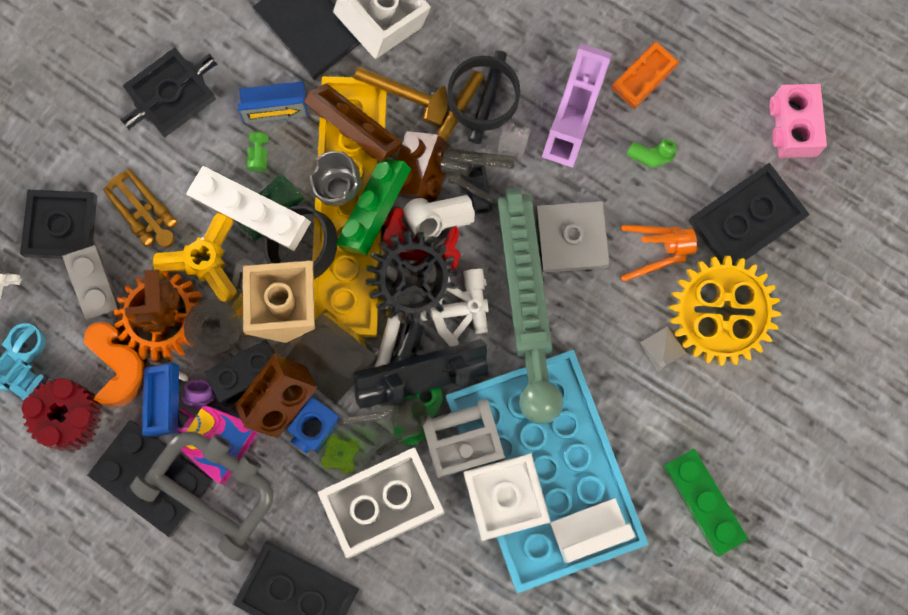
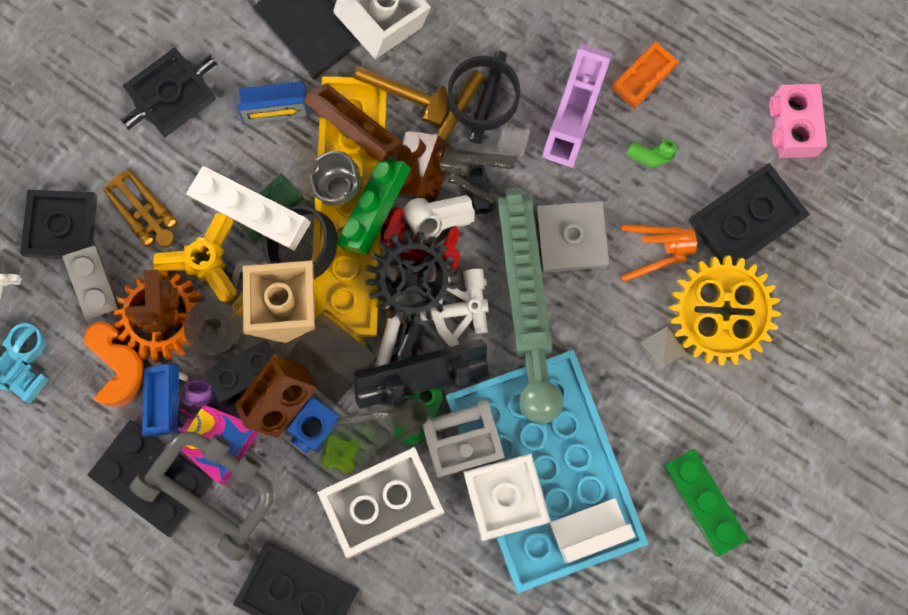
(45, 407): dark red brick -> none
(257, 155): bright green piece -> none

